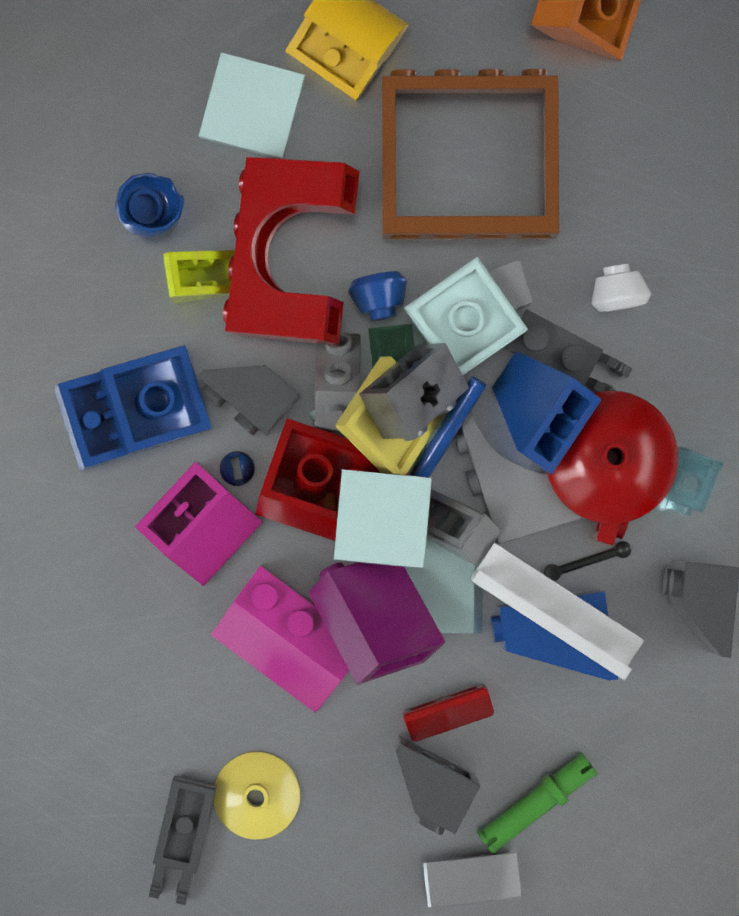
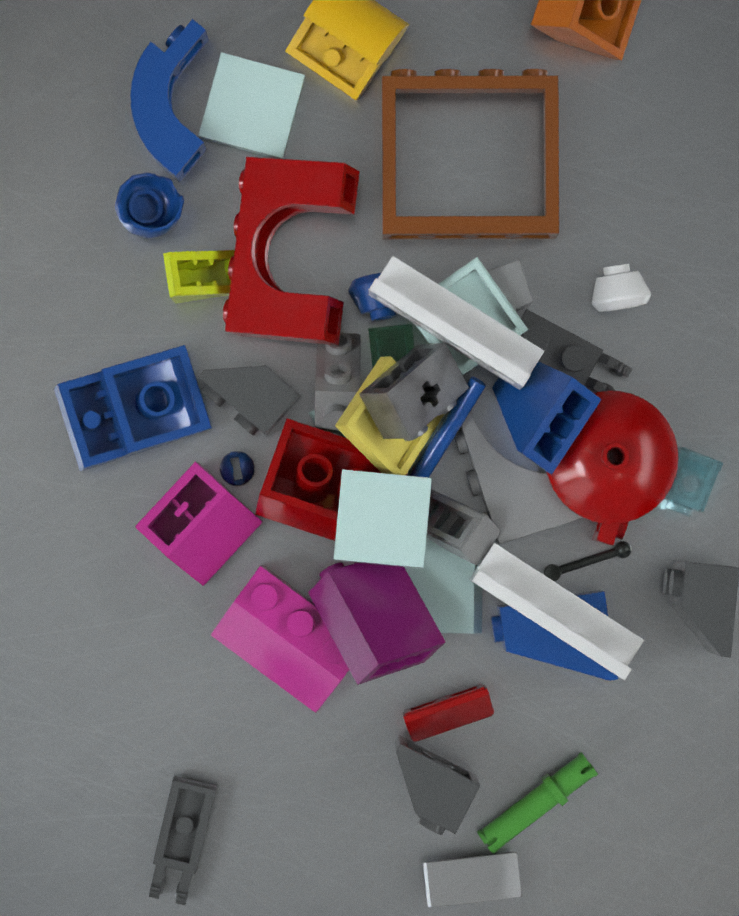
(151, 100): none -> blue arch
(262, 773): light yellow dish -> none
(456, 322): none -> white fence

